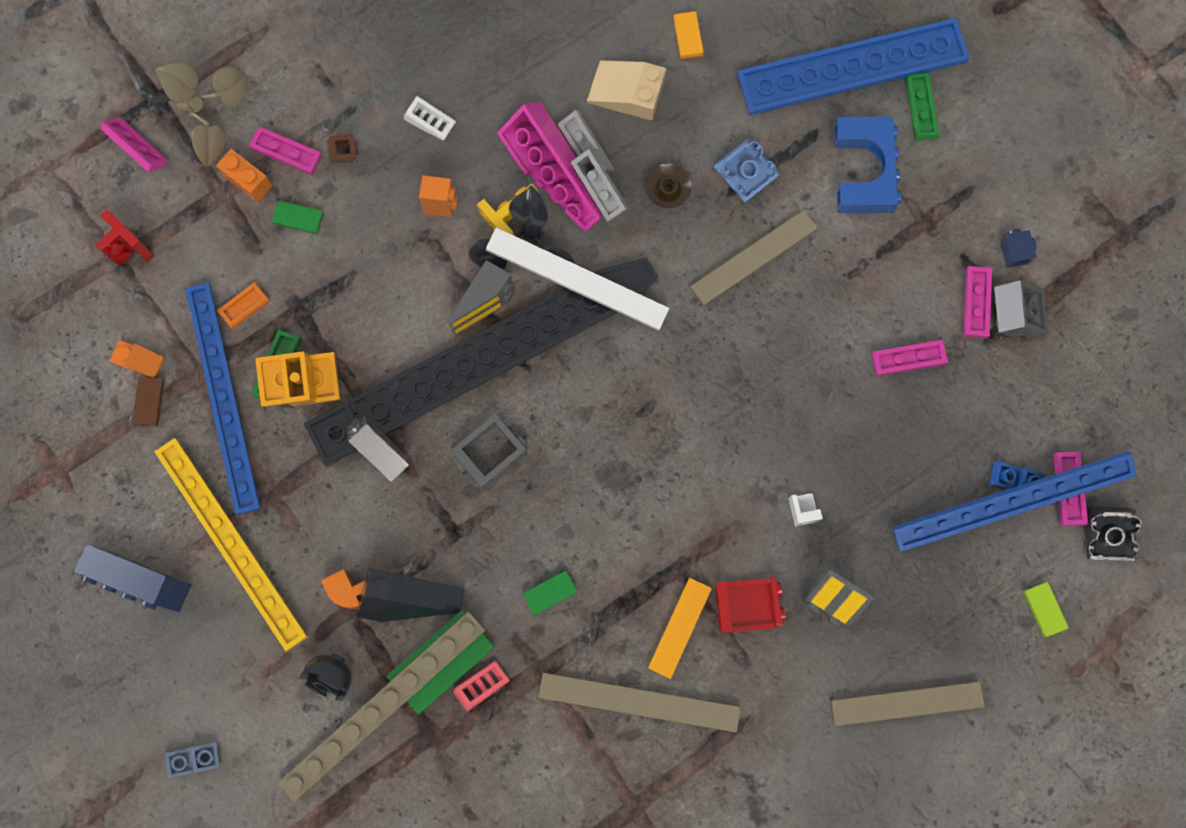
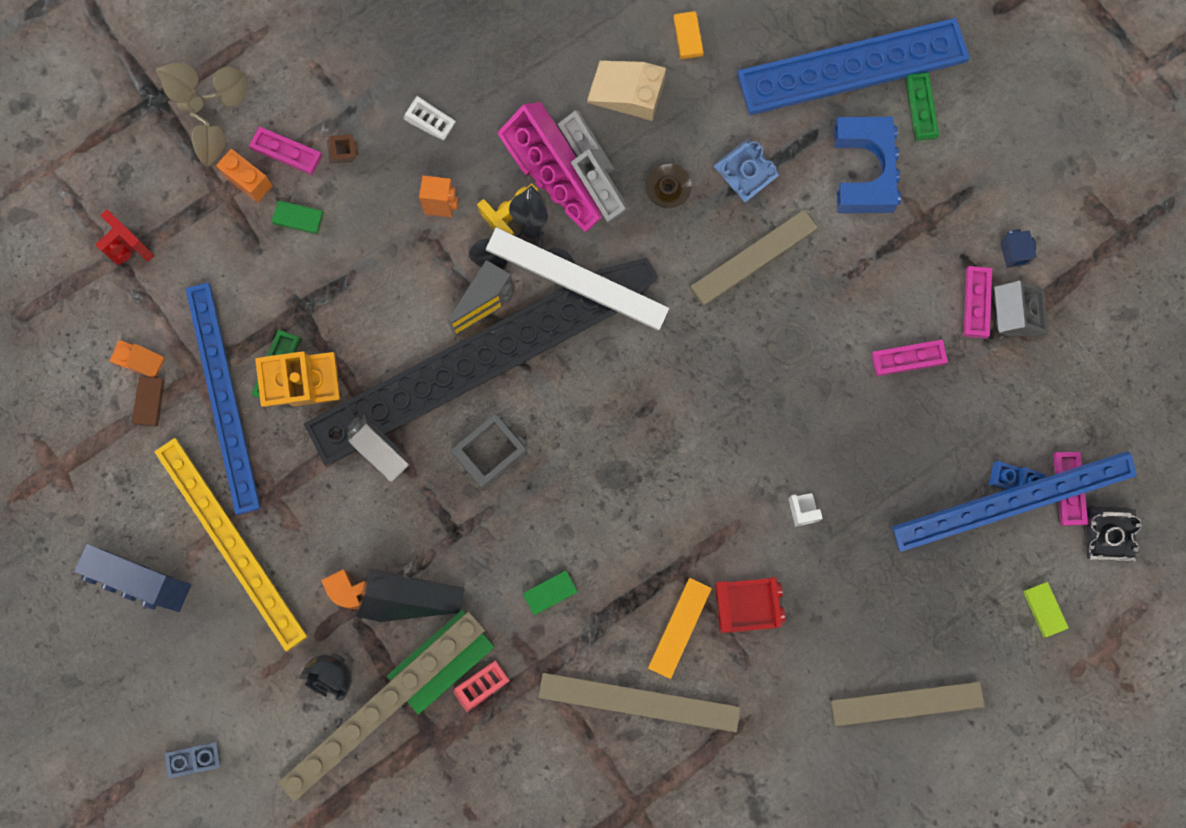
(134, 144): dark pink plate -> none
(243, 305): orange tile -> none
(837, 599): slope -> none

